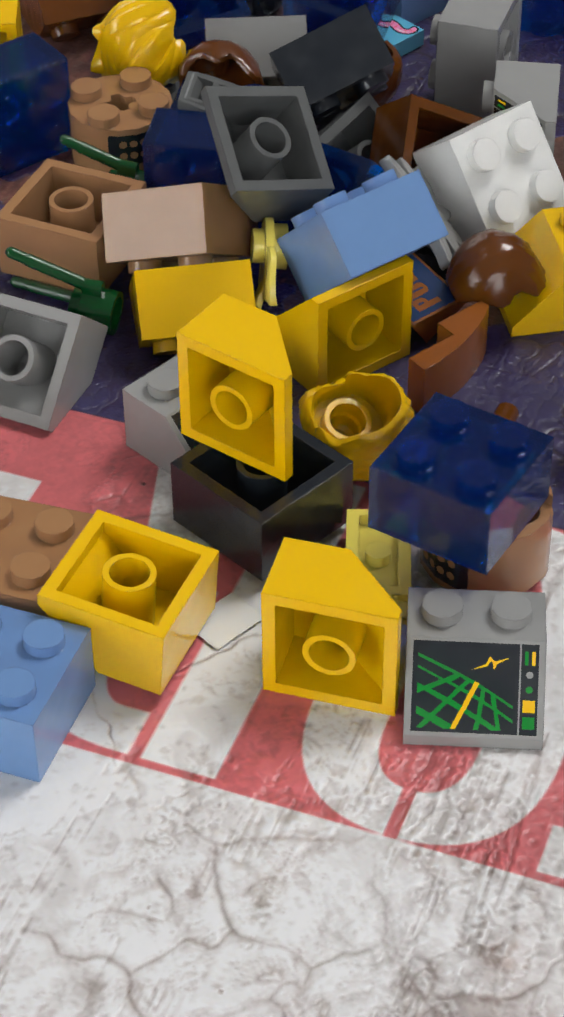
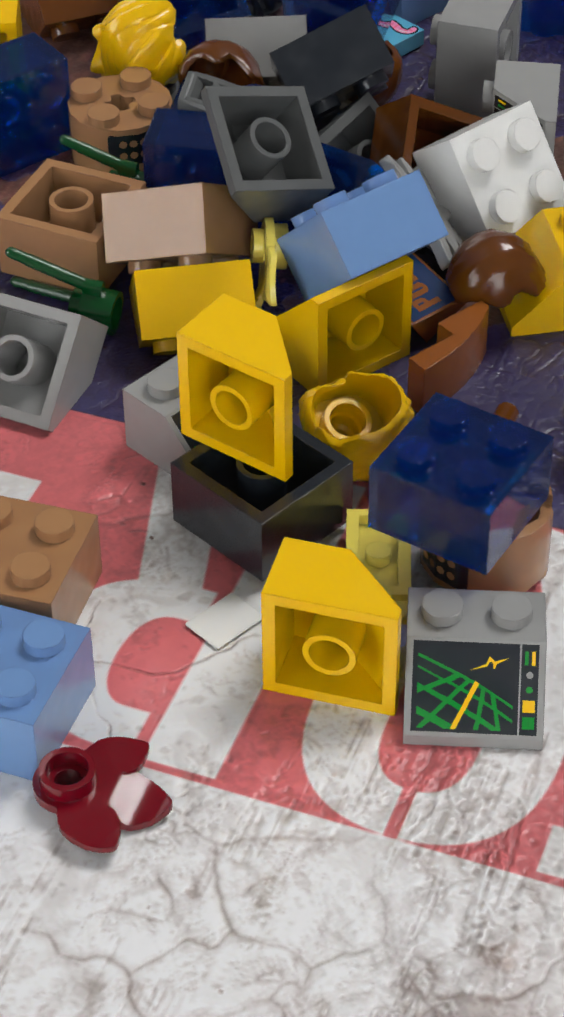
(100, 792): none -> dark red plate
(137, 594): yellow slope -> none

